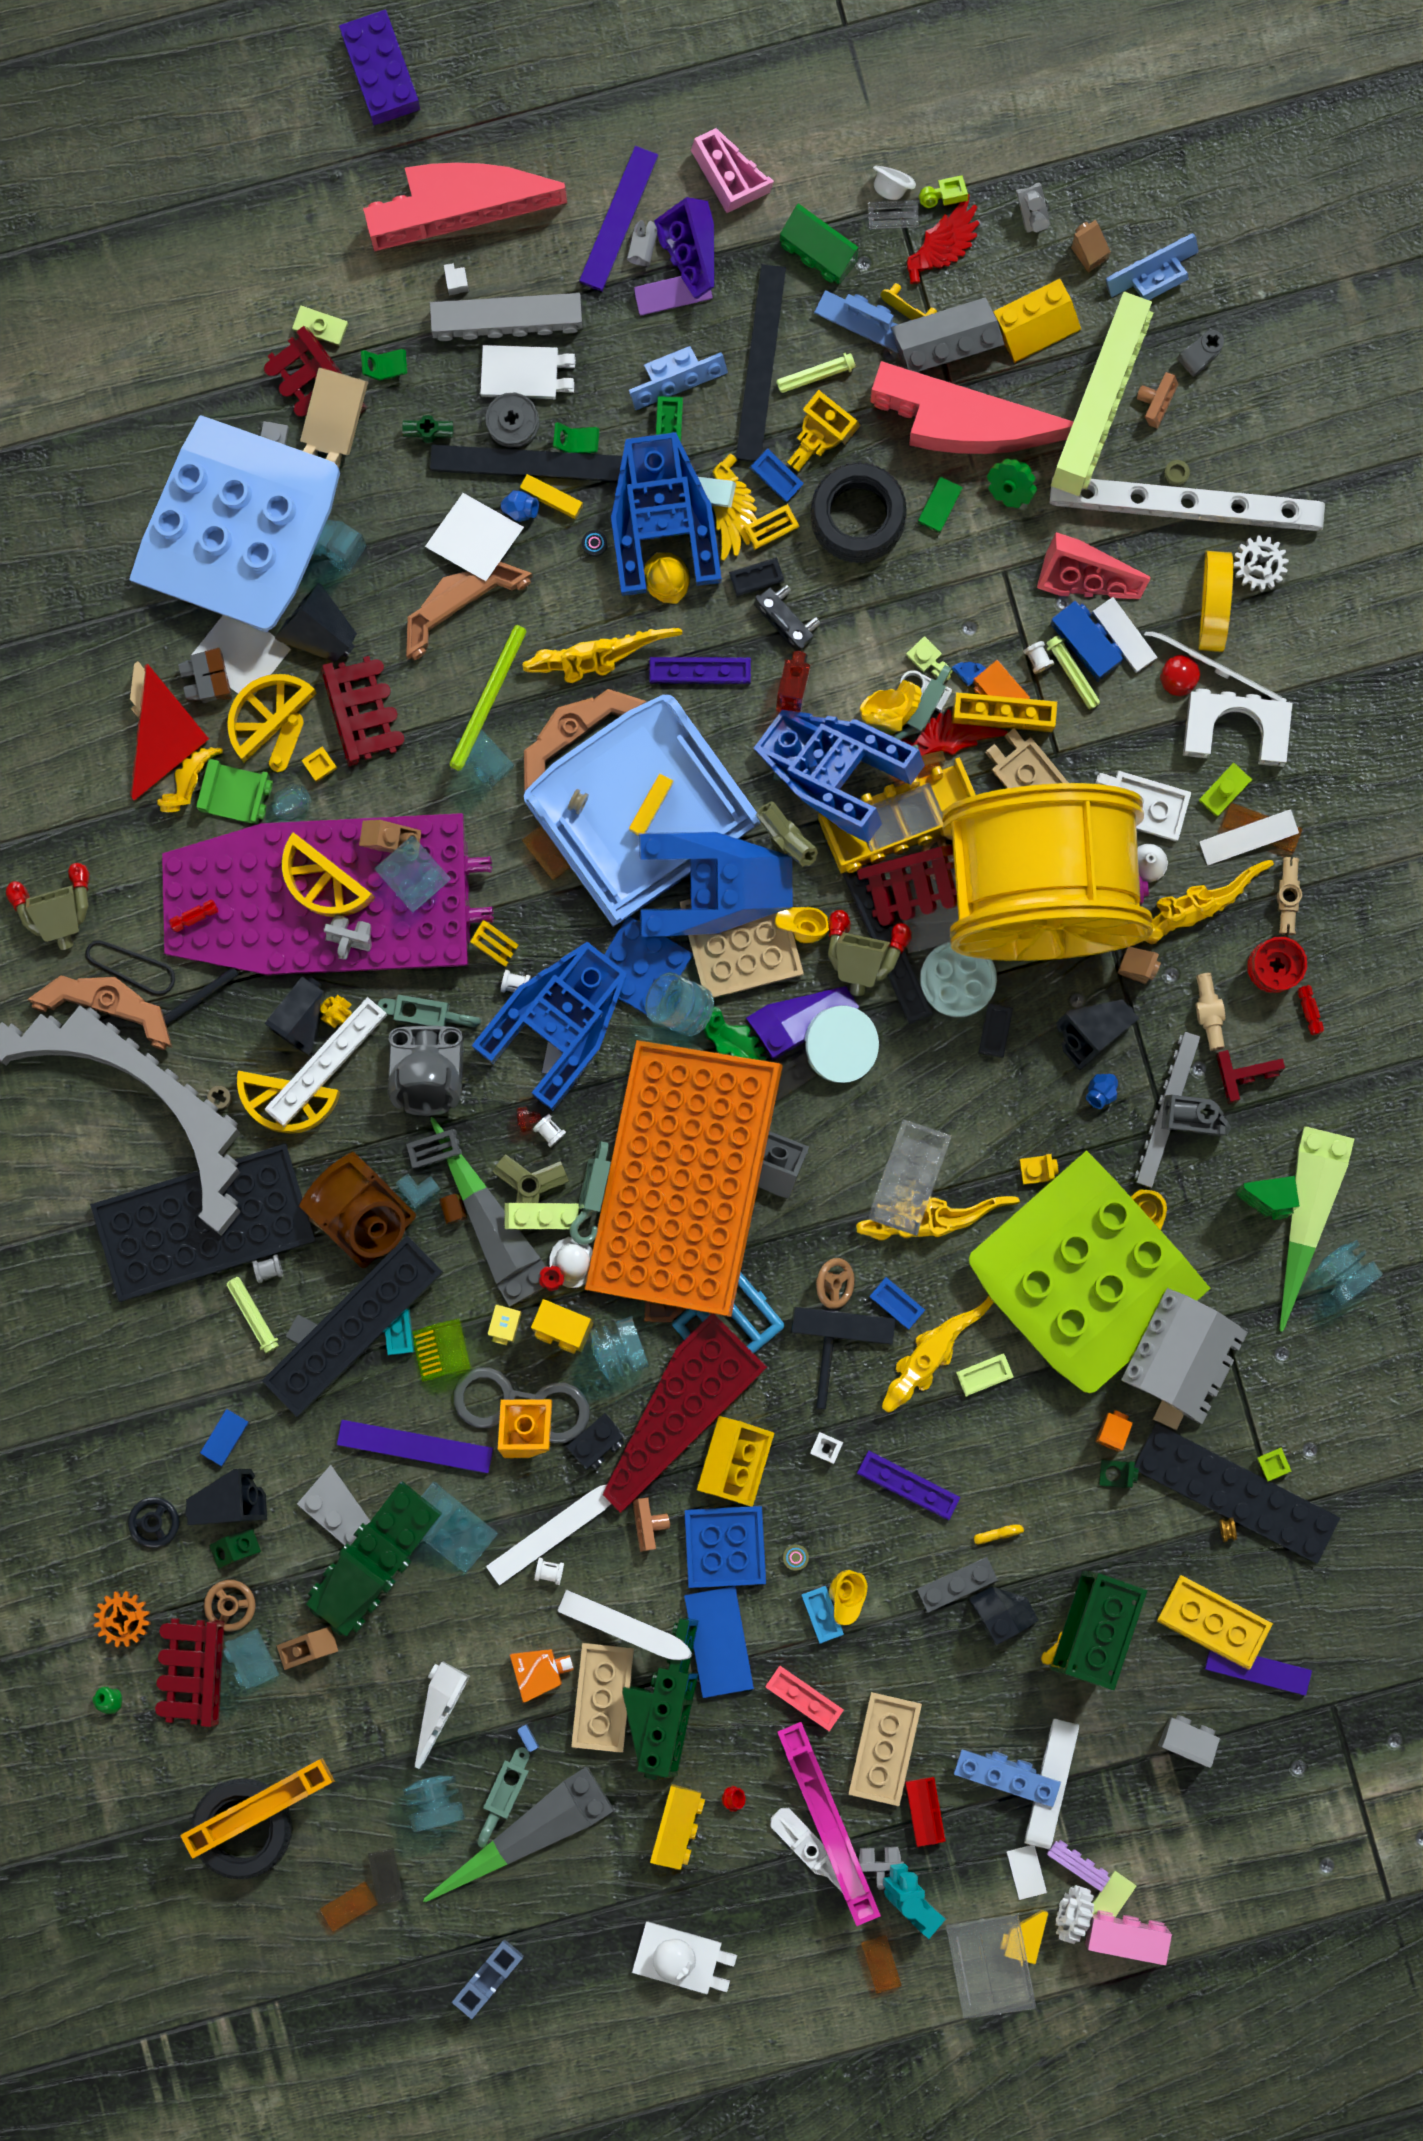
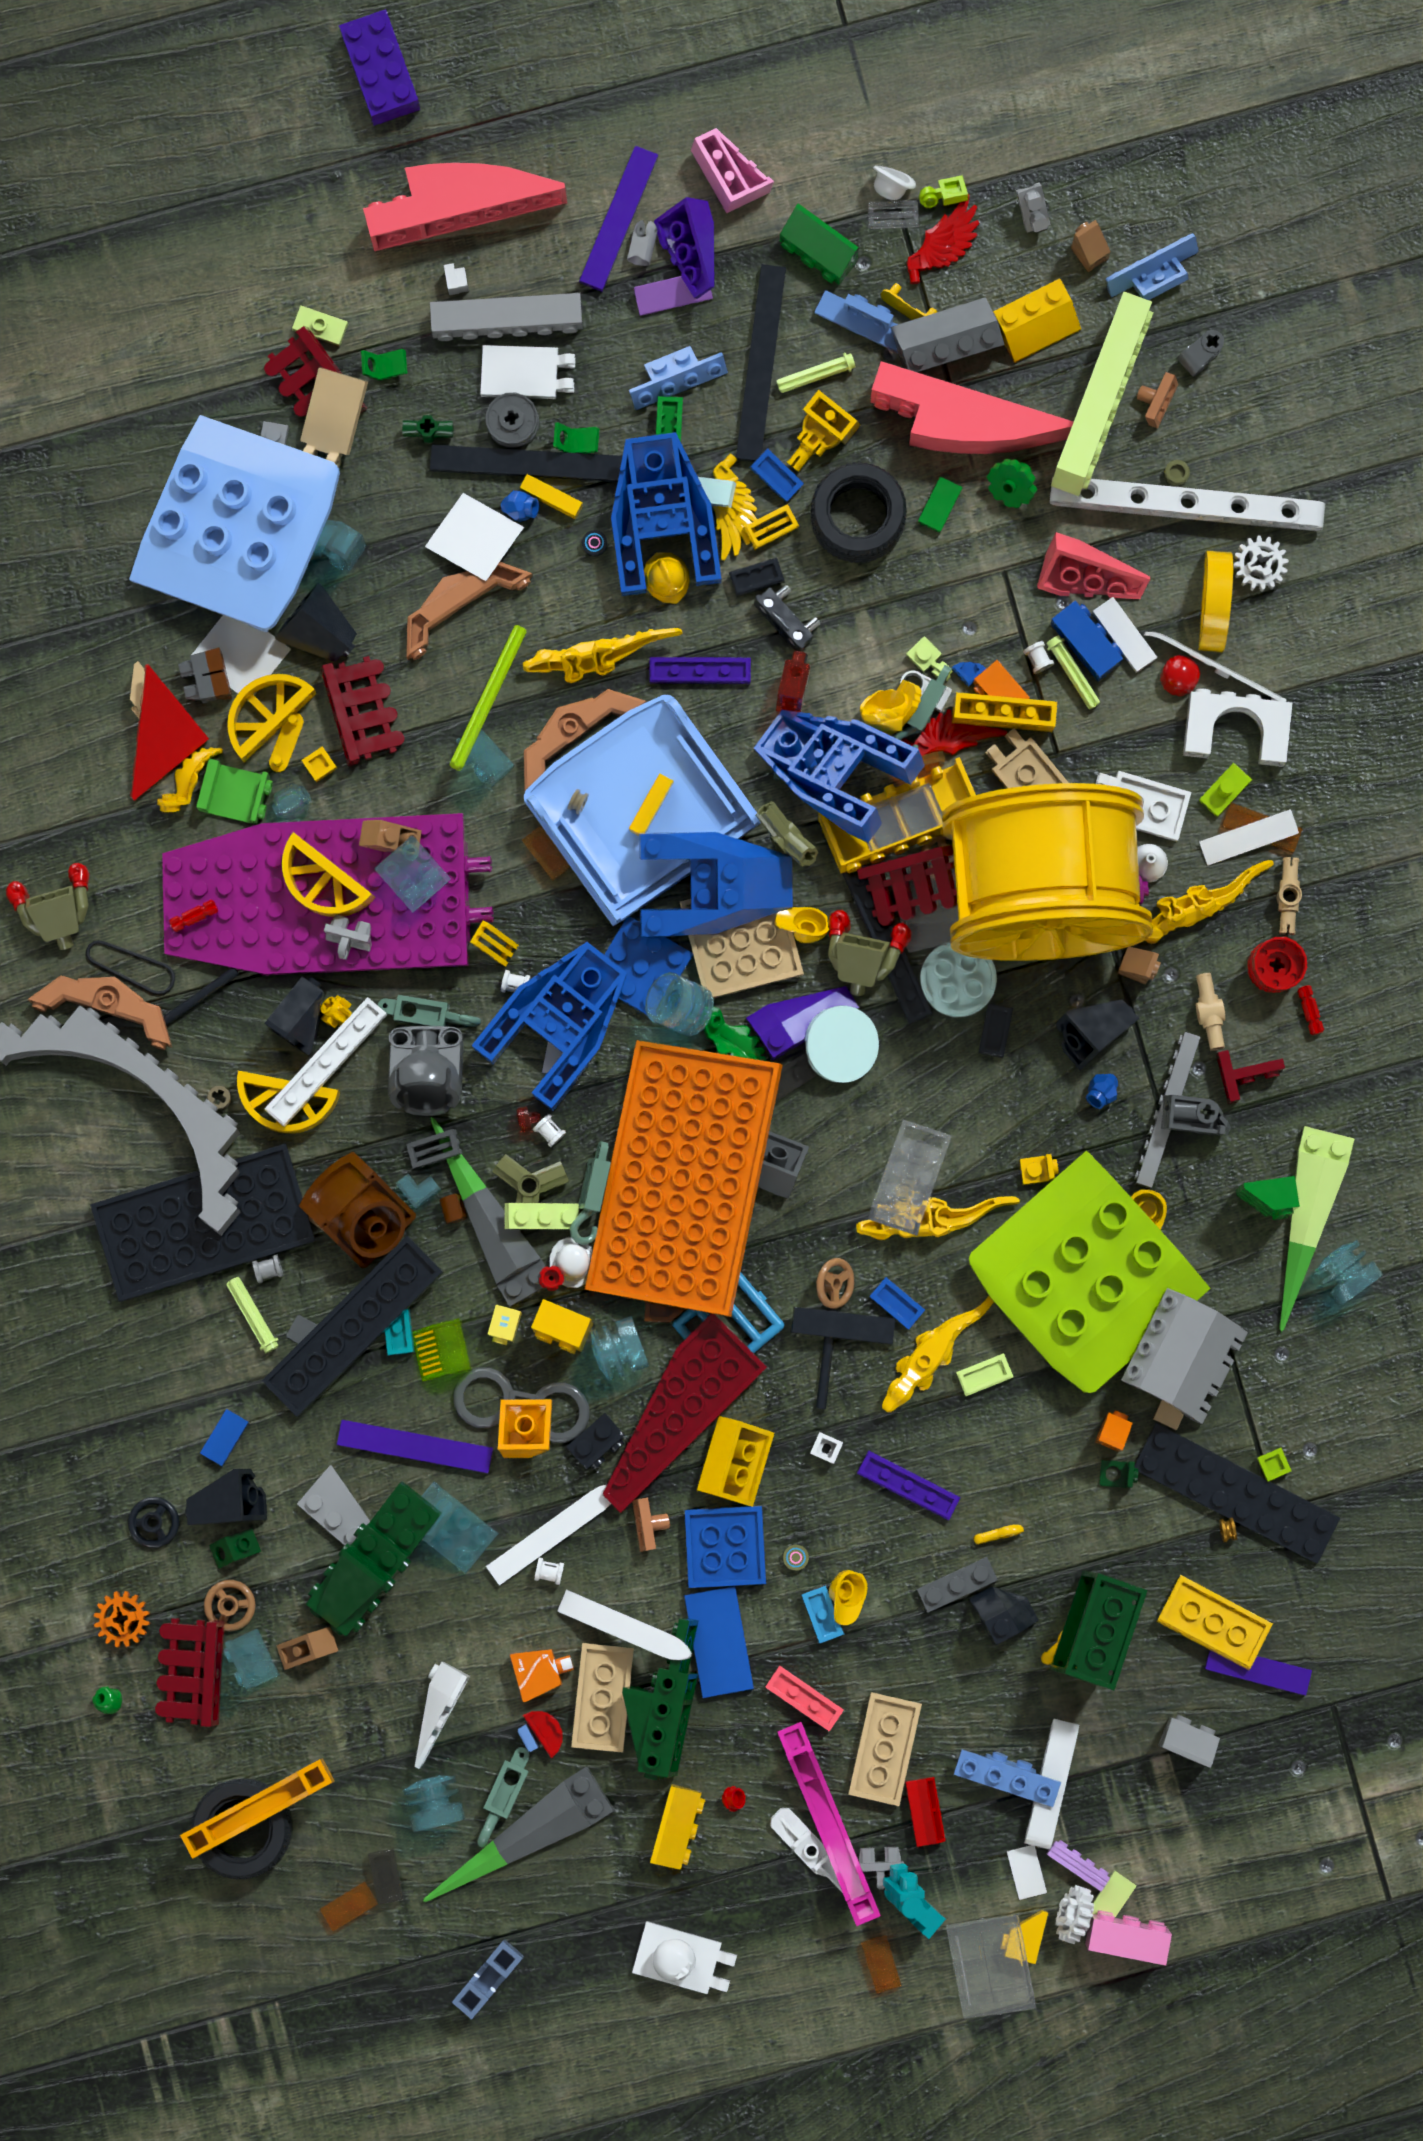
(546, 1729): none -> red plate

